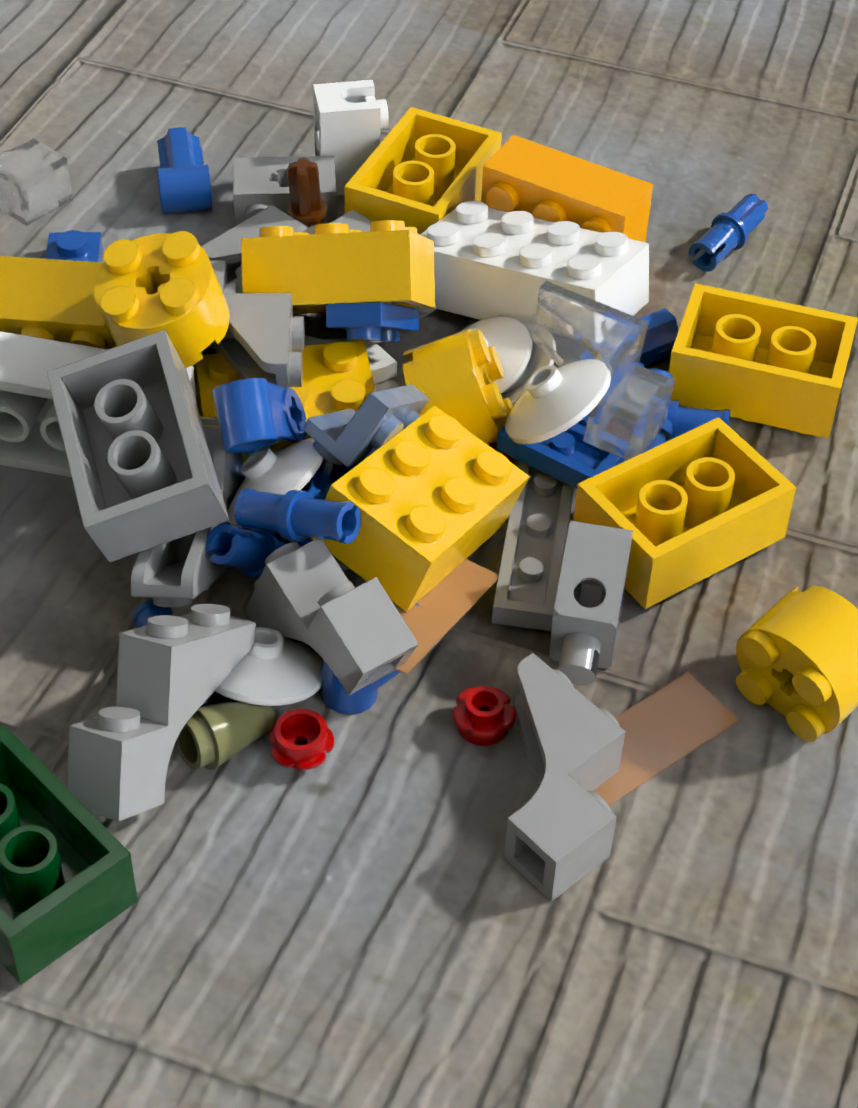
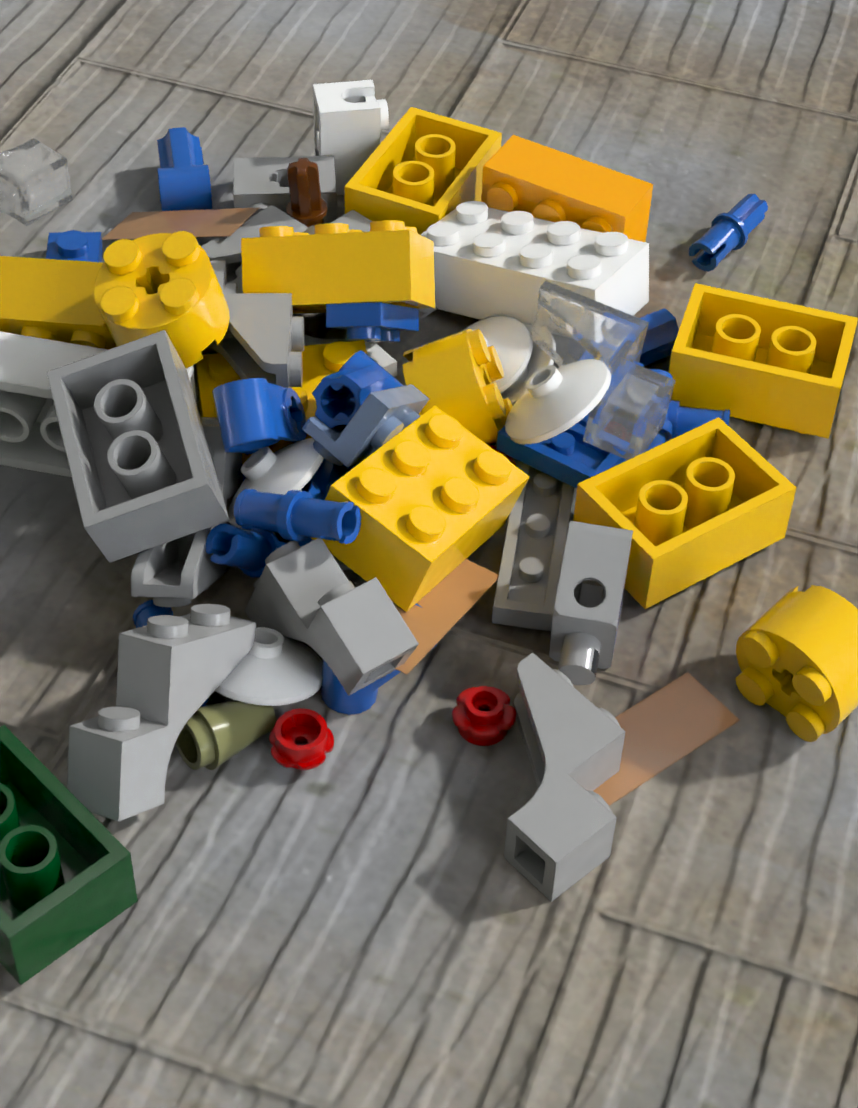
(198, 222): none -> medium nougat sticker
(344, 392): none -> blue piece

